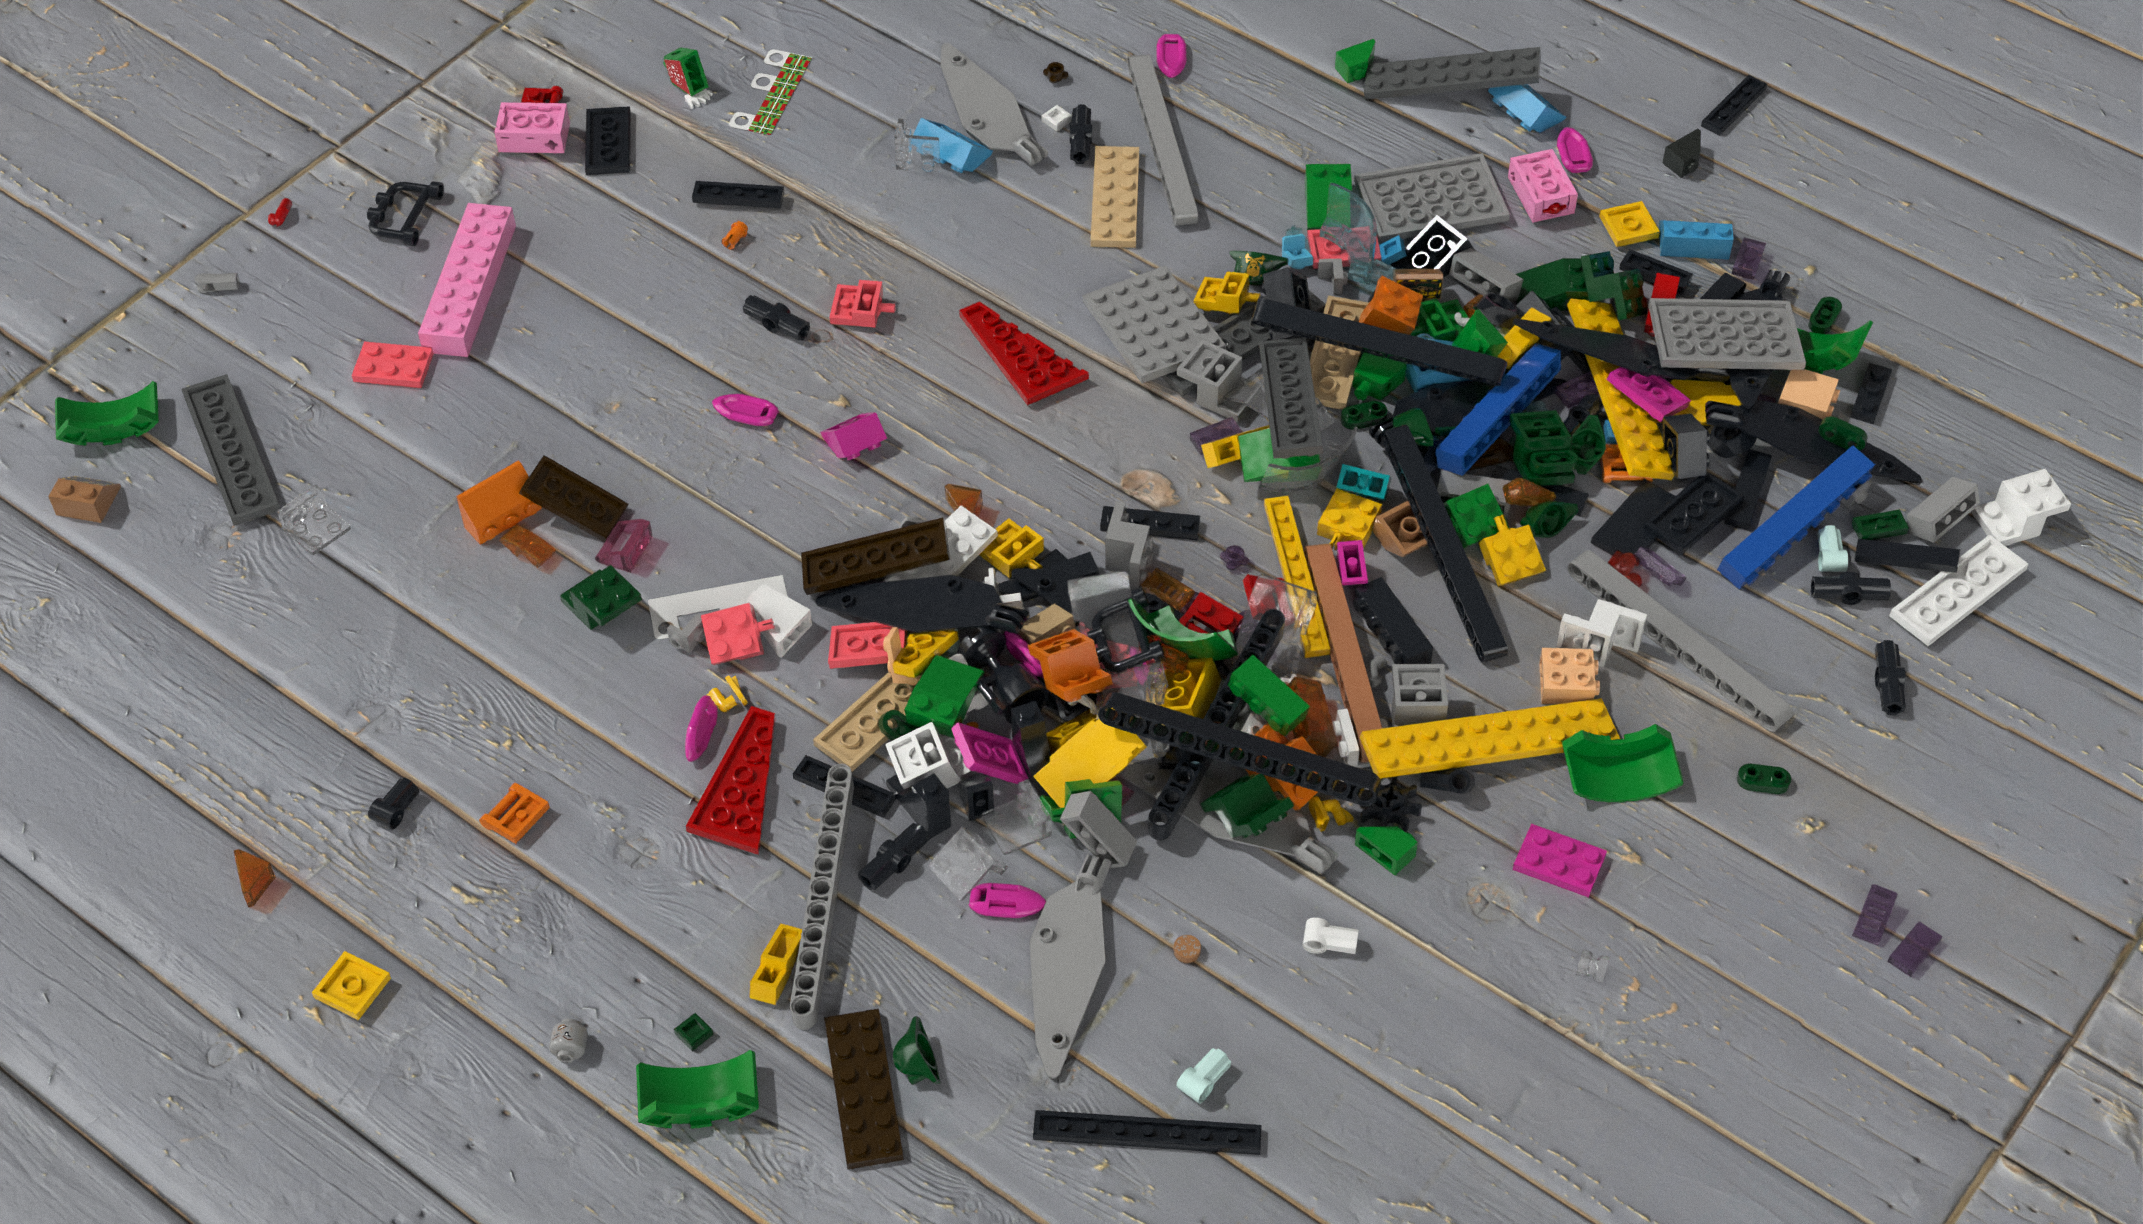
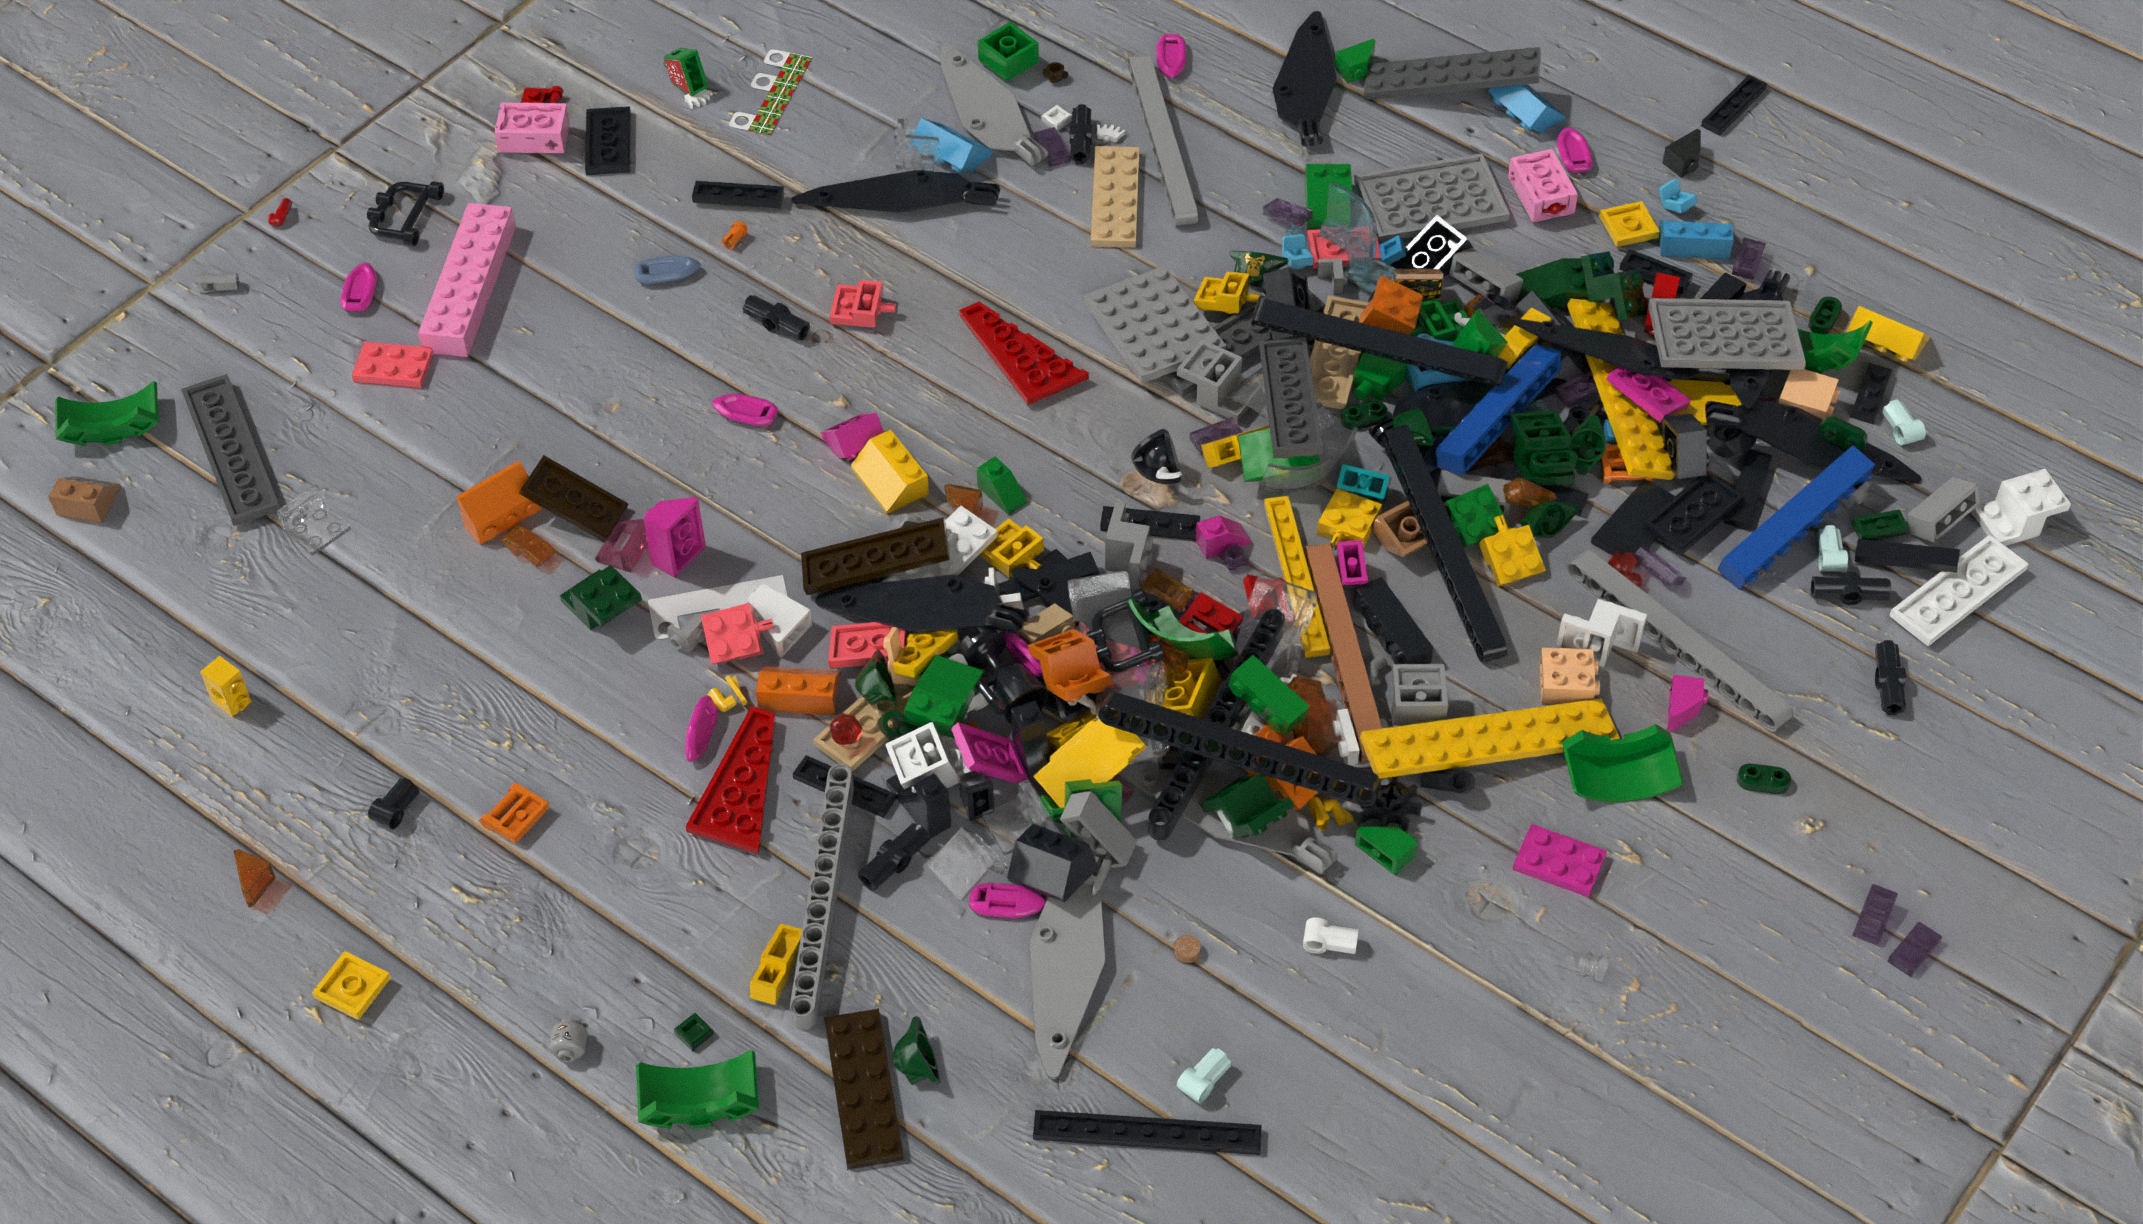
(226, 686): none -> yellow brick
(359, 288): none -> dark pink piece
(665, 269): none -> sand blue piece
(674, 534): none -> dark pink slope
(798, 690): none -> orange slope
(845, 729): none -> clear red animal
(875, 681): none -> dark green hat
(890, 472): none -> yellow slope
(902, 192): none -> black wing
(1000, 485): none -> green slope
(1008, 51): none -> green brick
(1050, 863): none -> black slope
(1053, 143): none -> clear purple plate
(1109, 134): none -> white piece
(1157, 458): none -> black hat
(1219, 533): none -> dark pink slope
(1287, 212): none -> clear purple plate
(1306, 79): none -> black wing
(1674, 199): none -> medium azure bracket
(1685, 700): none -> dark pink slope
(1890, 334): none -> yellow slope
(1905, 428): none -> light aqua piece

